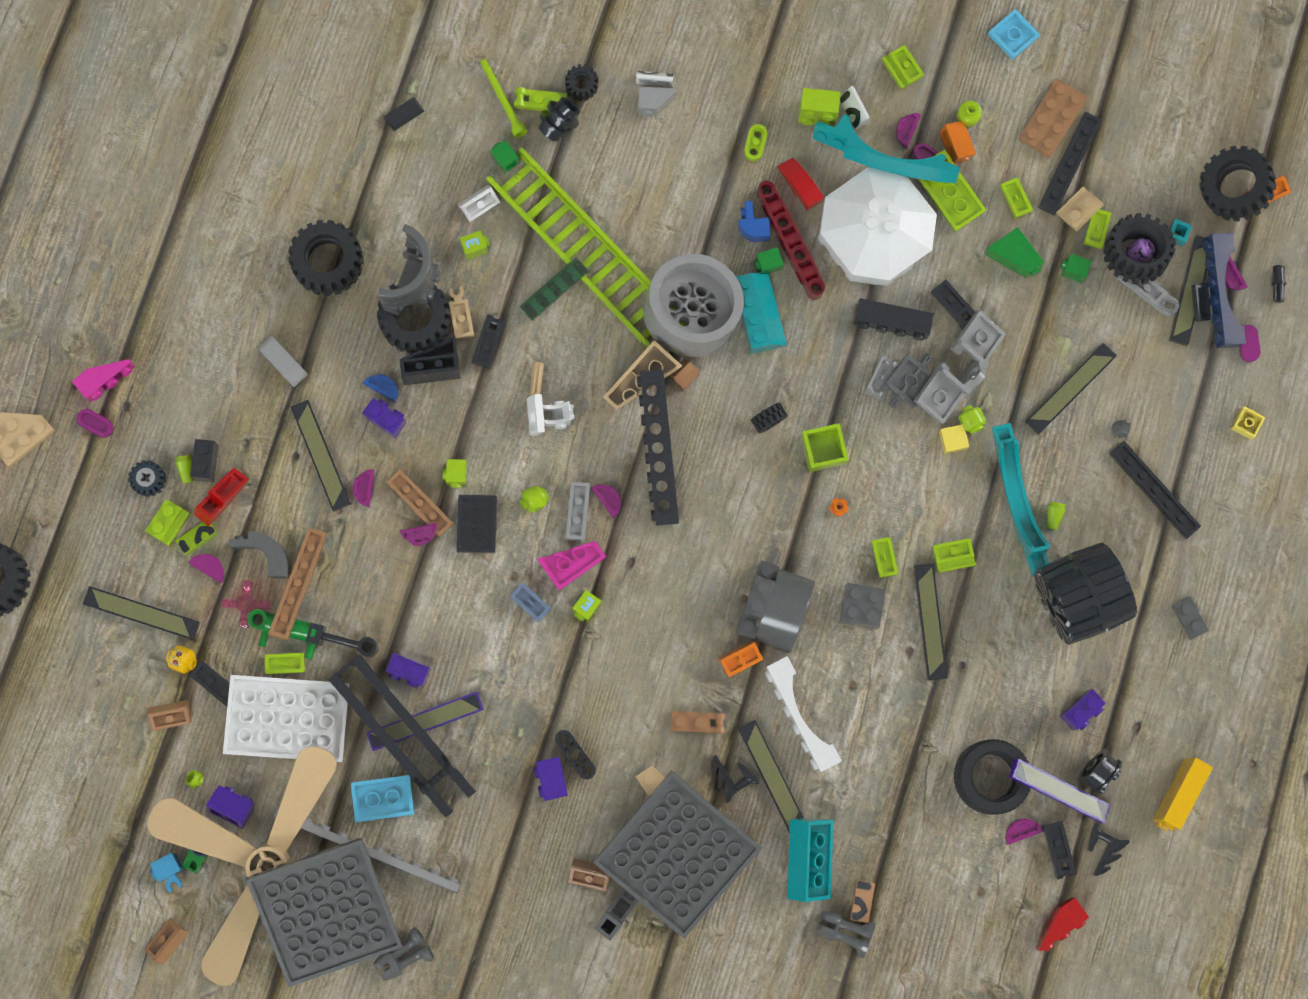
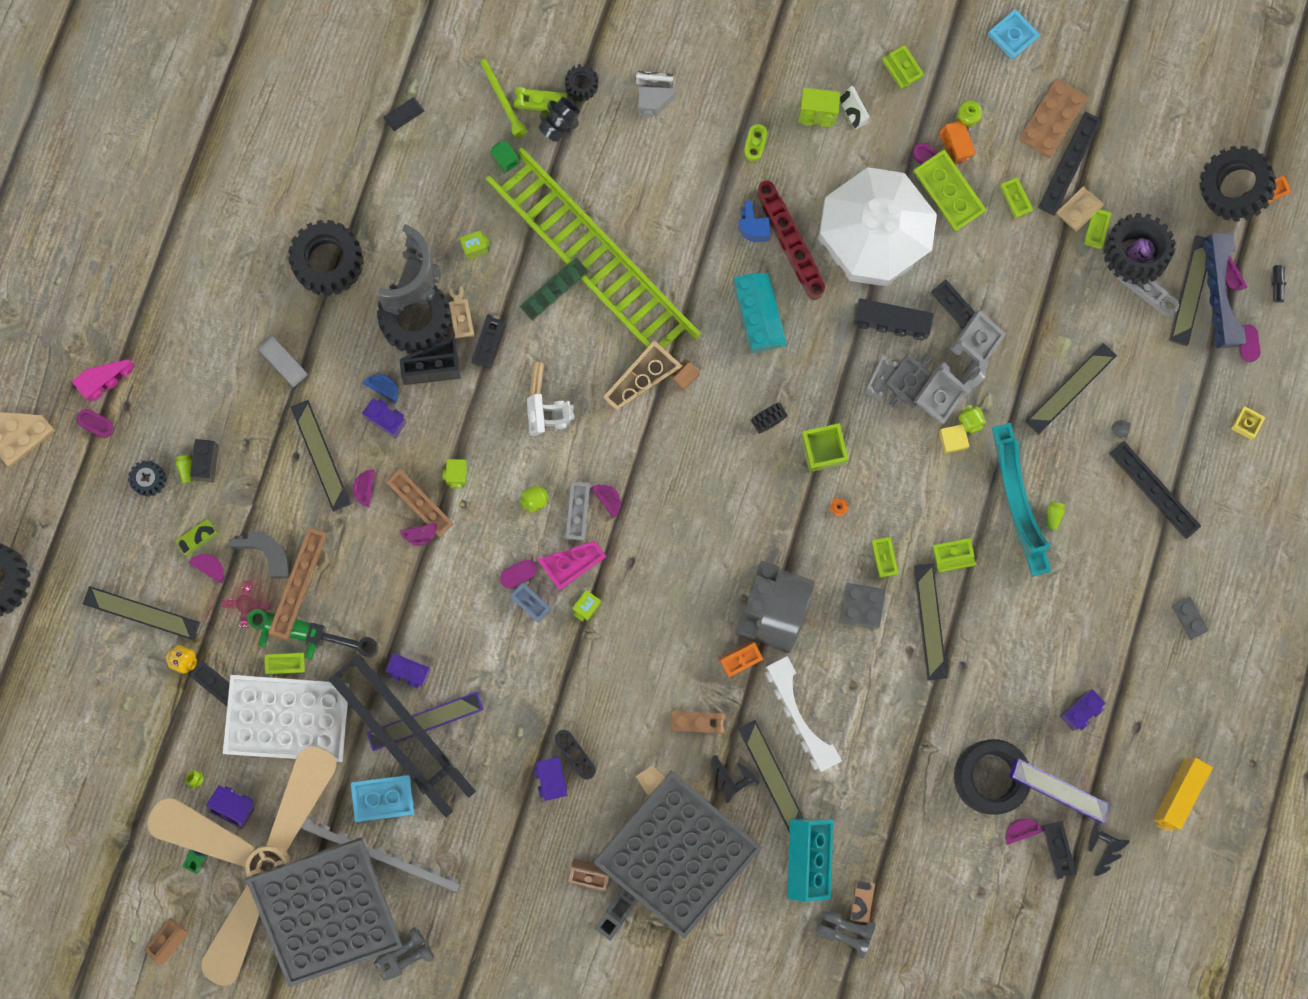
(167, 522): lime plate -> none
(167, 868): dark azure brick -> none
(169, 715): medium nougat slope -> none
(220, 496): red slope -> none
(476, 524): black plate -> none
(479, 203): white slope -> none
(518, 574): none -> magenta tile
(668, 516): black brick -> none
(690, 275): light grey wheel -> none
(768, 261): green brick -> none
(801, 184): red slope -> none
(845, 139): teal slope -> none
(906, 129): magenta tile -> none
(1016, 254): green slope -> none
(1062, 921): red slope -> none
(1075, 268): green brick -> none
(1086, 593): black wheel -> none
(1100, 771): black wheel -> none
(1182, 229): teal plate -> none
(1201, 302): black tile -> none

